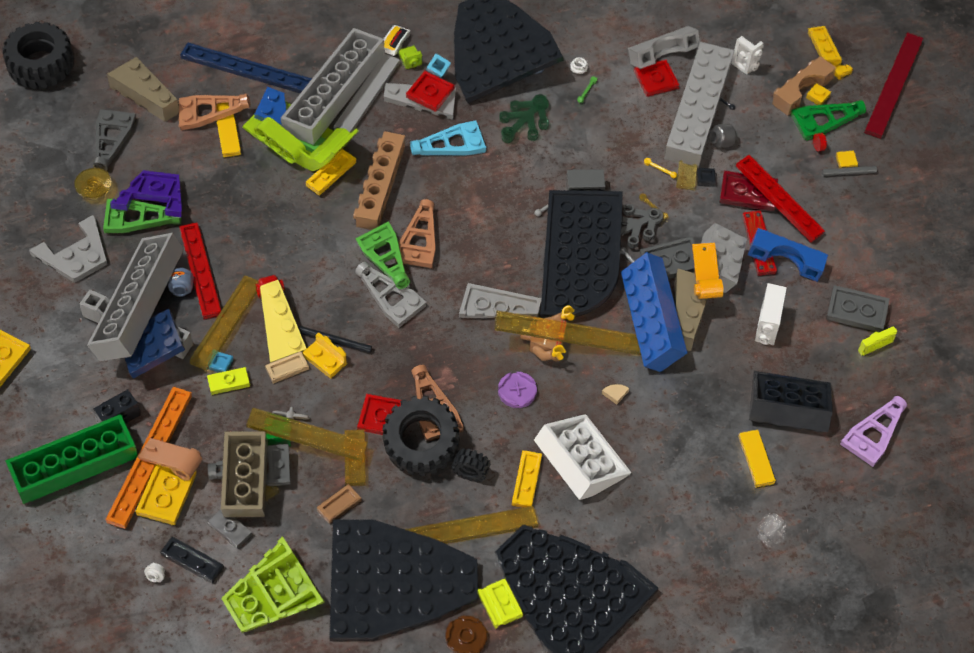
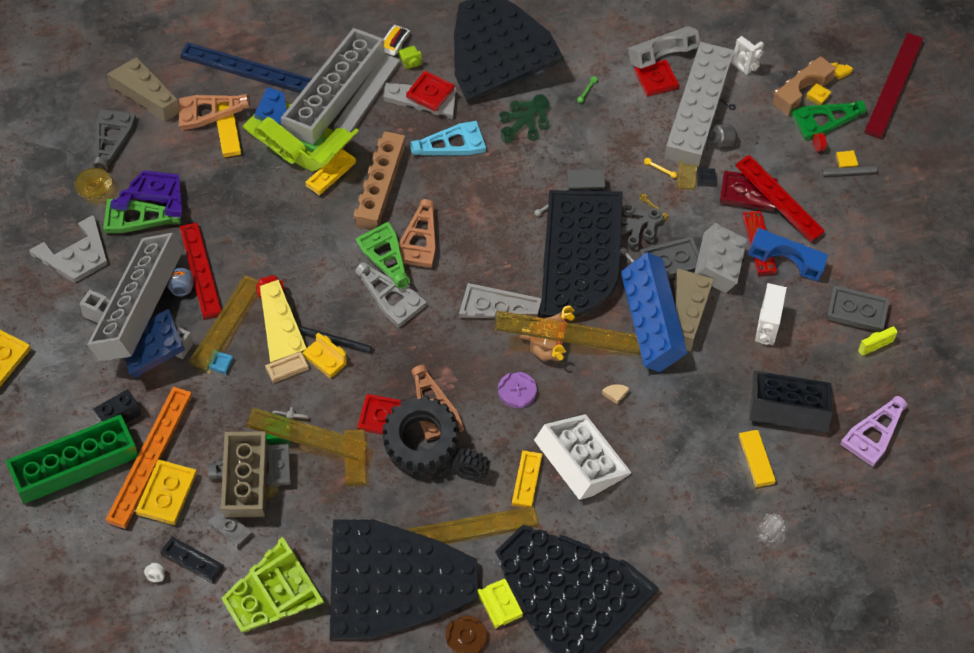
(42, 71): black tyre -> none
(179, 459): nougat door -> none
(228, 381): neon yellow plate -> none
(339, 504): medium nougat tile -> none
(438, 66): medium azure brick -> none
(579, 66): white plate -> none
(706, 271): light orange door -> none
(824, 44): yellow tile -> none

